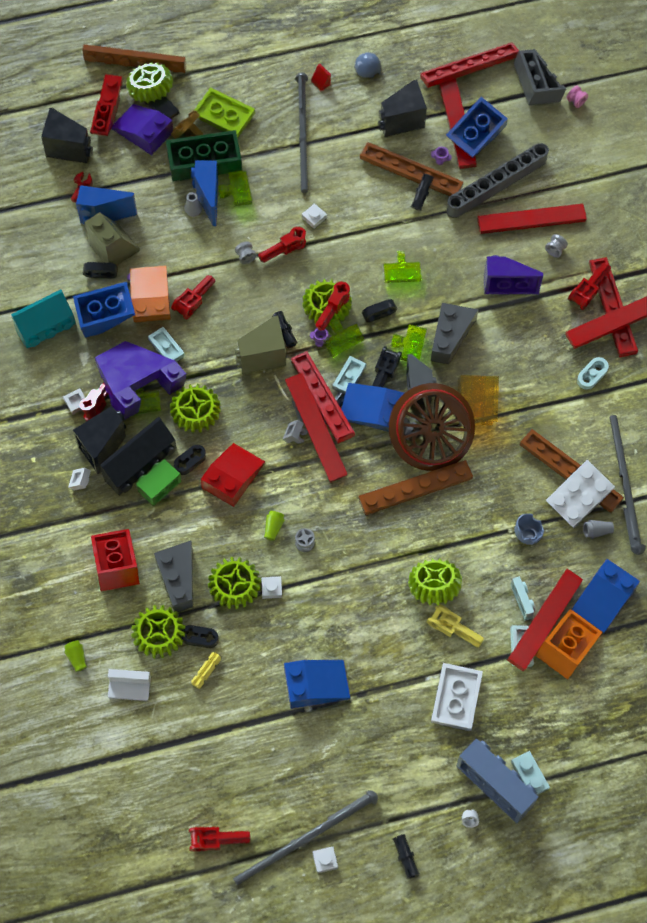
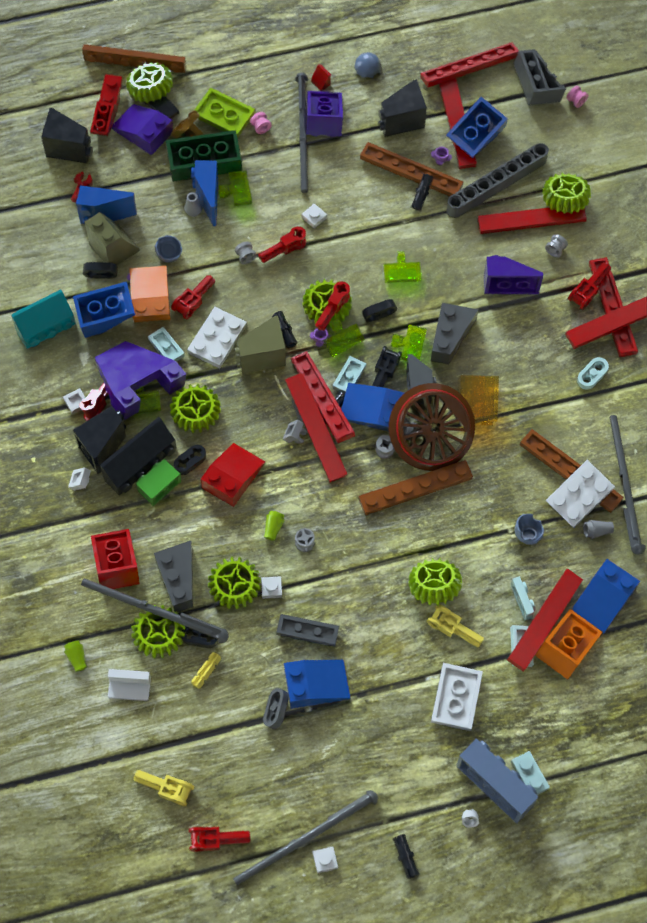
(168, 249): none -> sand blue hair
(169, 788): none -> light yellow connector
(183, 619): none -> dark grey bar
(217, 337): none -> white plate
(260, 122): none -> bright pink wheel
(275, 708): none -> dark grey plate
(307, 630): none -> dark grey plate
(324, 113): none -> dark purple slope
(382, 450): none -> light grey wheel
(566, 193): none -> lime gear

